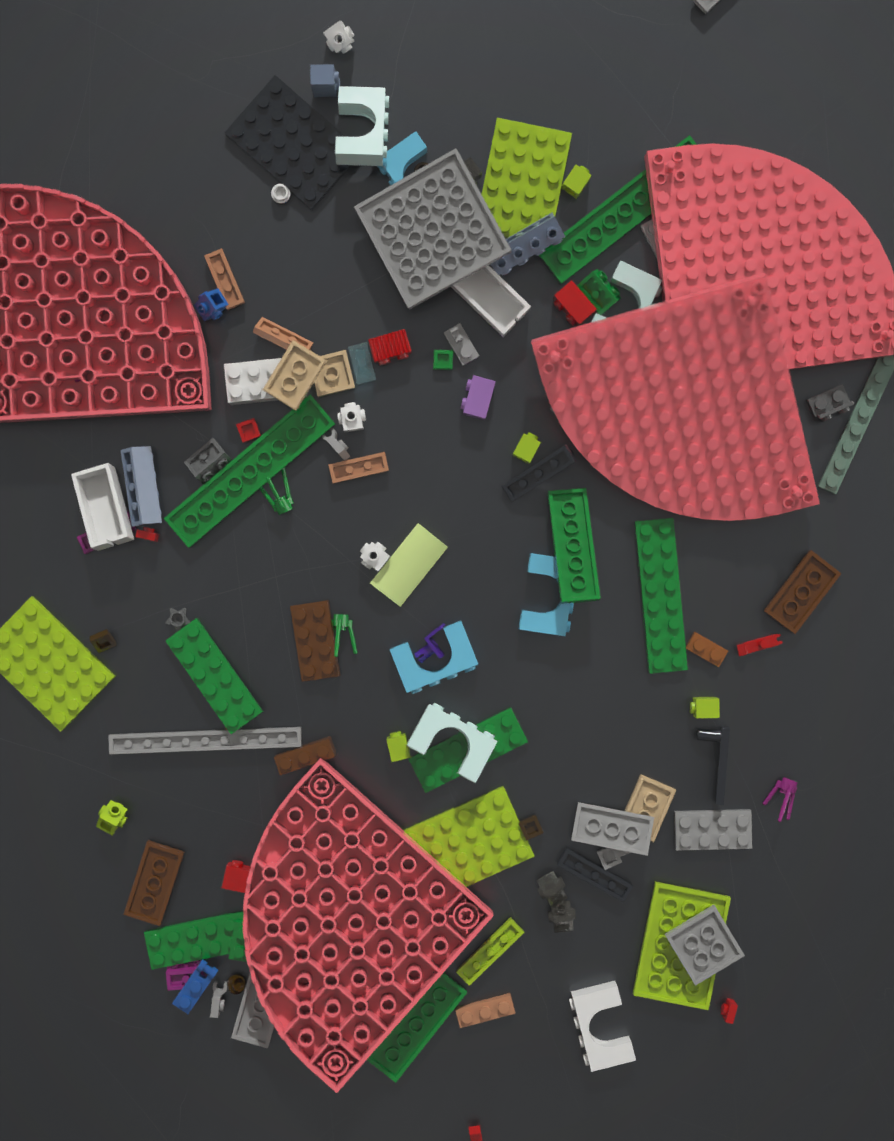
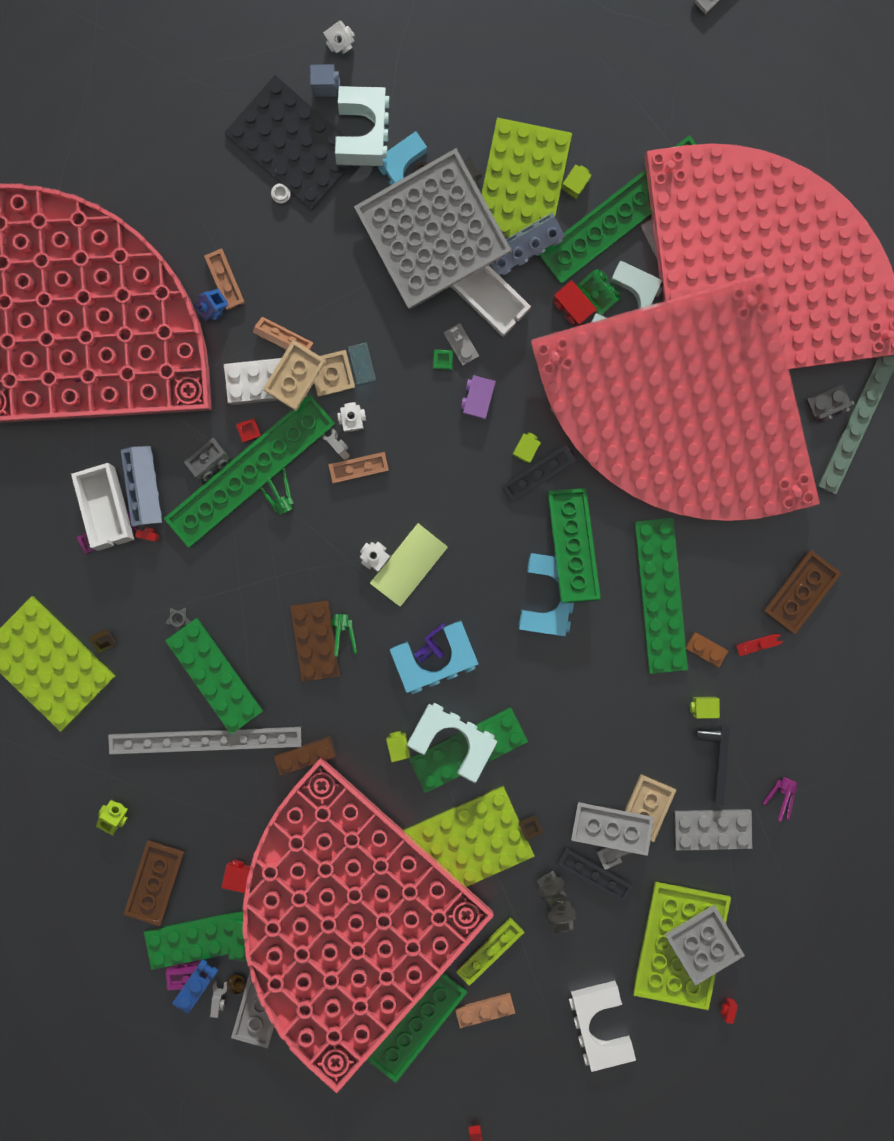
(389, 347): red brick -> none

